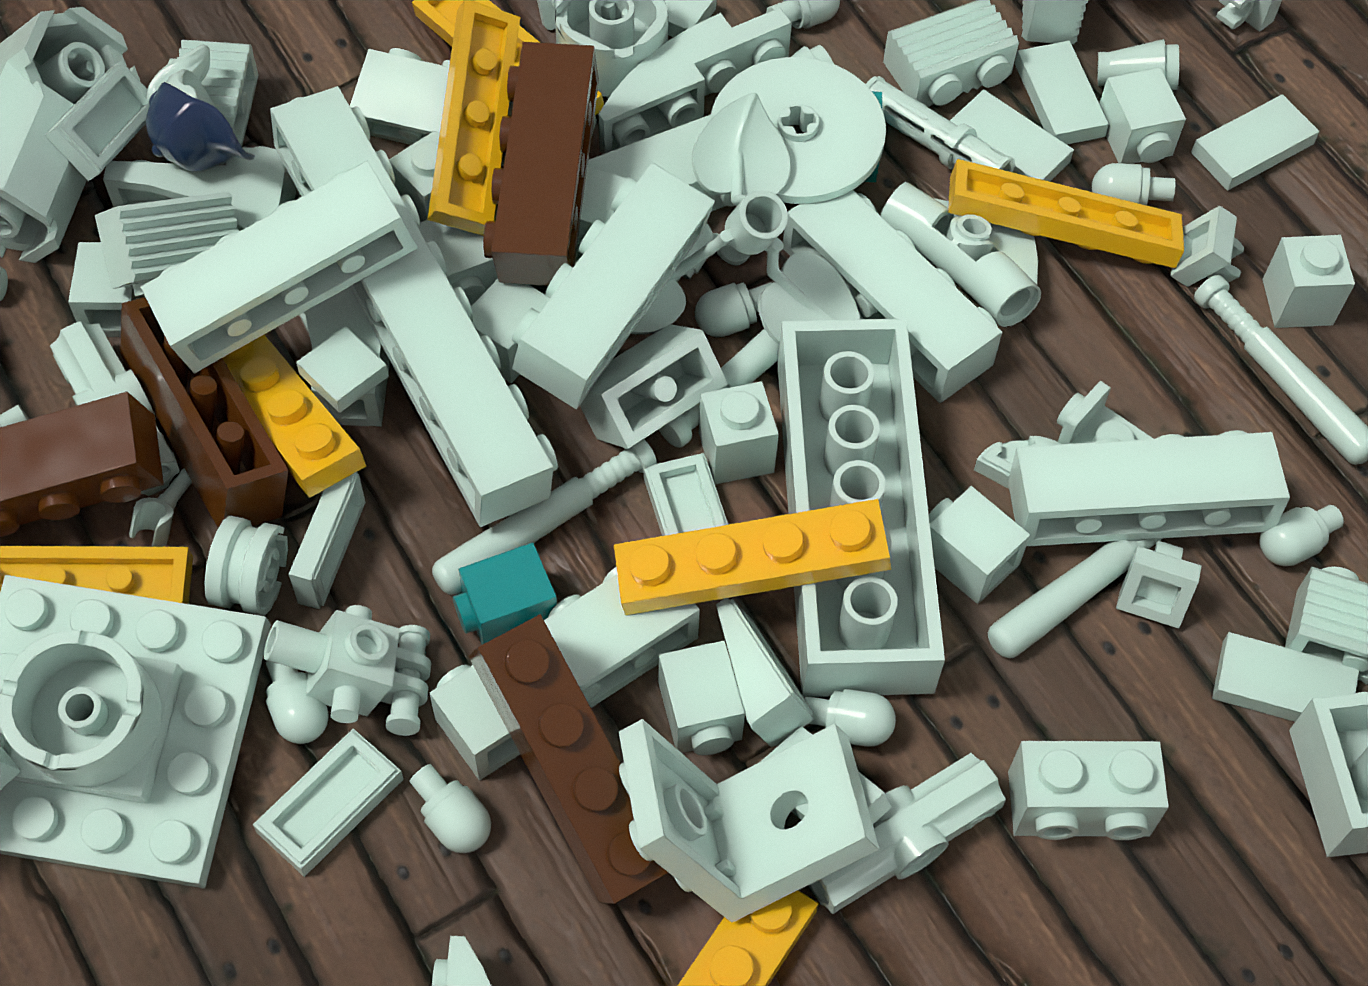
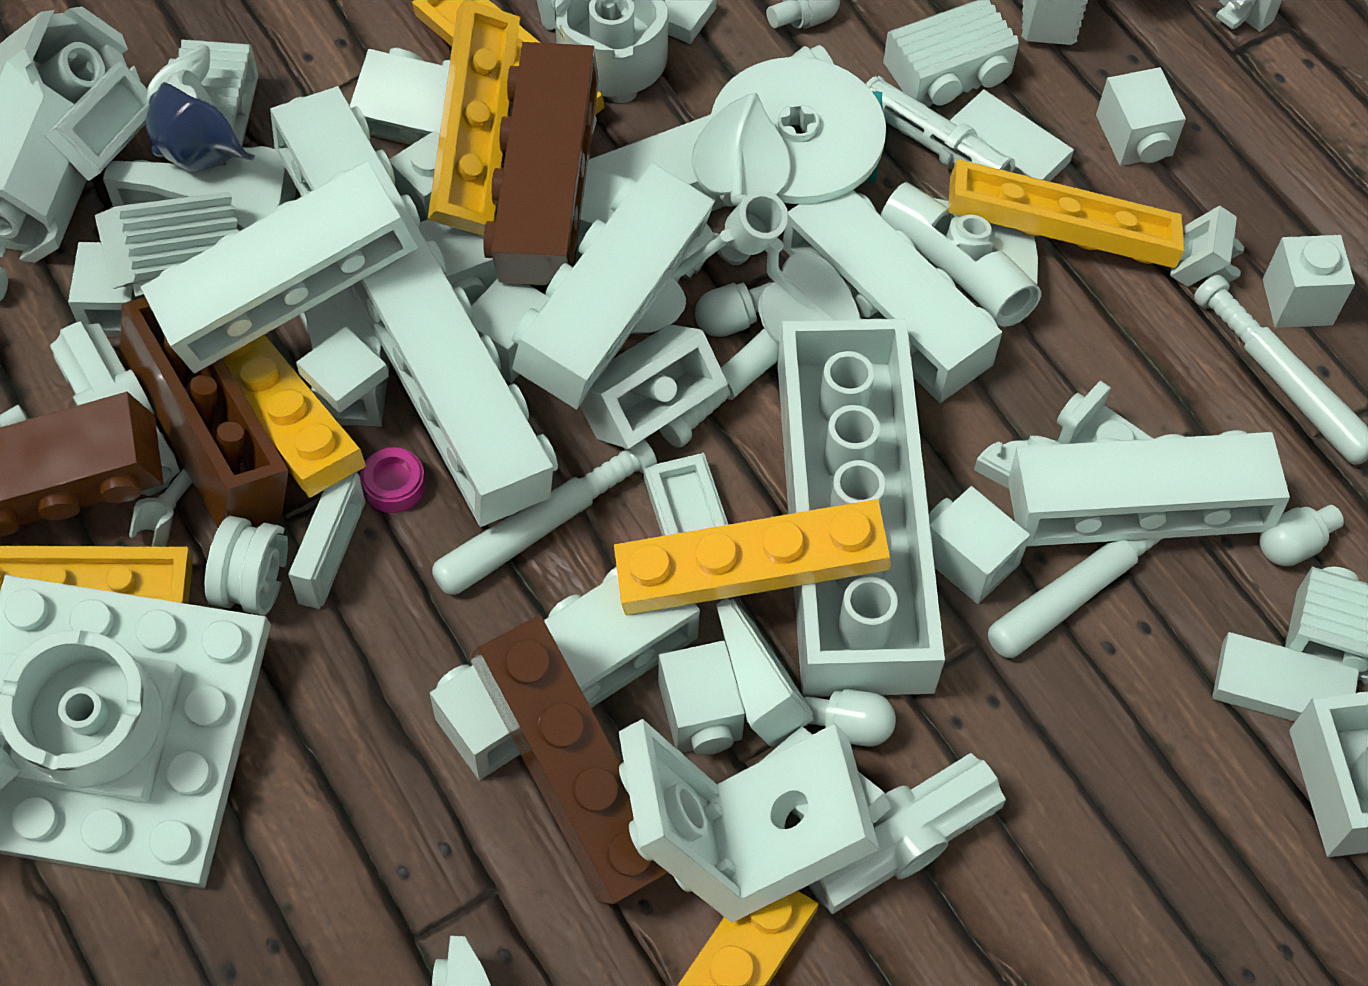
(293, 713): light aqua cylinder -> none
(328, 802): light aqua tile -> none
(358, 665): light aqua piece -> none
(393, 480): none -> dark pink tile
(452, 811): light aqua cylinder -> none
(503, 592): teal brick -> none
(674, 79): light aqua slope -> none
(738, 432): light aqua brick -> none
(1061, 92): light aqua tile -> none
(1087, 789): light aqua brick -> none
(1132, 184): light aqua cylinder -> none
(1141, 58): light aqua cone -> none
(1159, 584): light aqua tile -> none
(1255, 142): light aqua tile -> none

